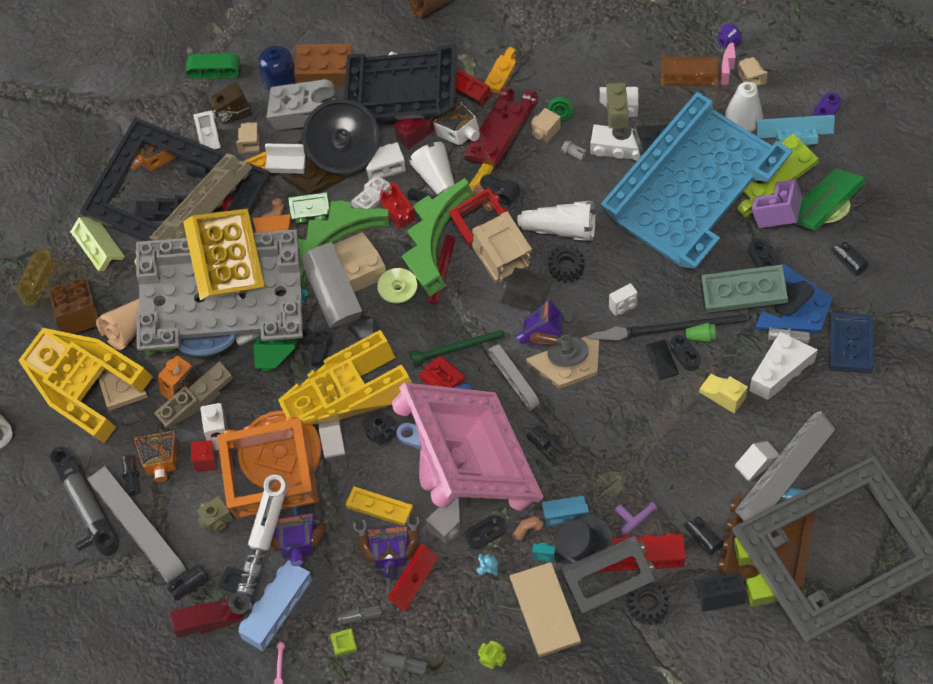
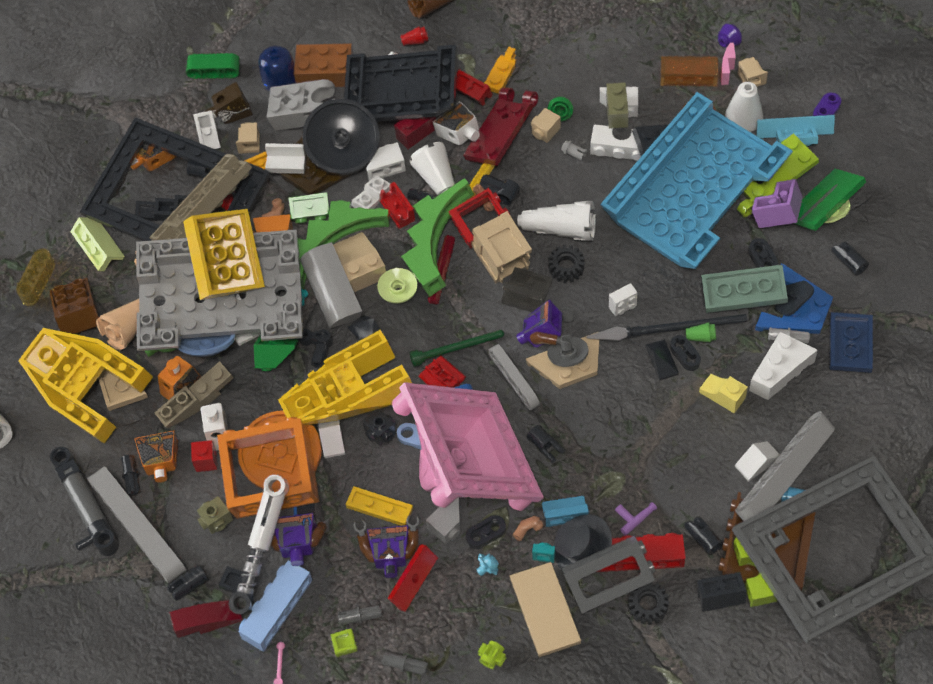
(415, 36): none -> red cone

